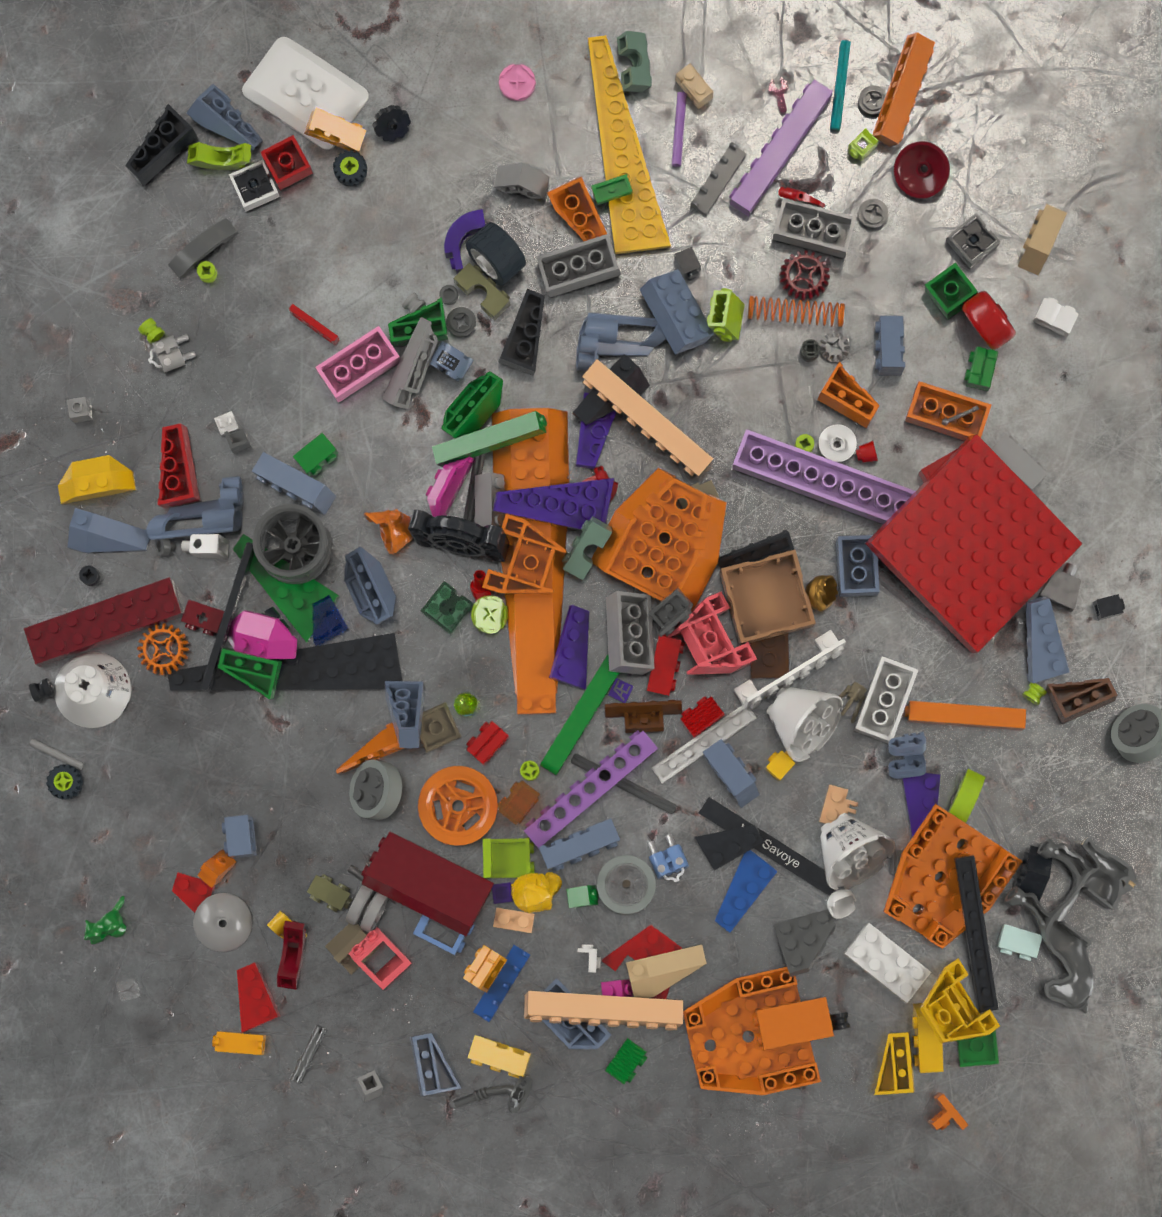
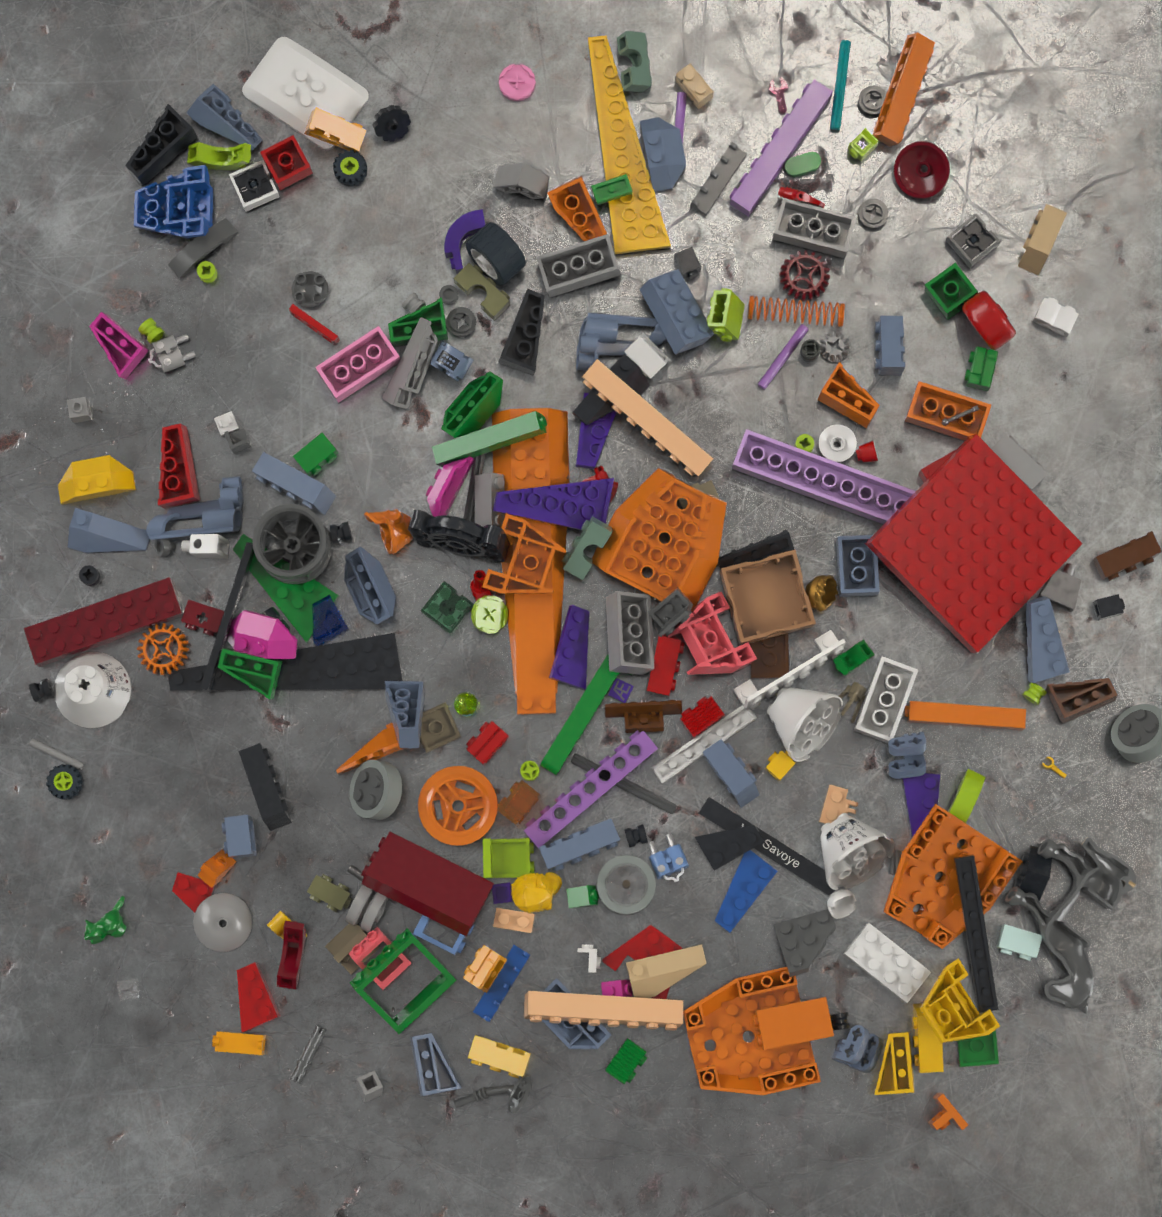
(120, 346): none -> dark pink wedge
(177, 205): none -> blue wedge
(264, 786): none -> black wedge
(309, 289): none -> dark grey dish
(340, 532): none -> black wheel
(422, 1000): none -> green window
(636, 835): none -> black wheel
(646, 355): none -> white brick
(663, 152): none -> sand blue wedge
(783, 356): none -> medium lavender piece
(802, 164): none -> tile
(853, 658): none -> green brick
(858, 1049): none -> sand blue piece
(1053, 767): none -> yellow hand
(1127, 557): none -> reddish brown wedge

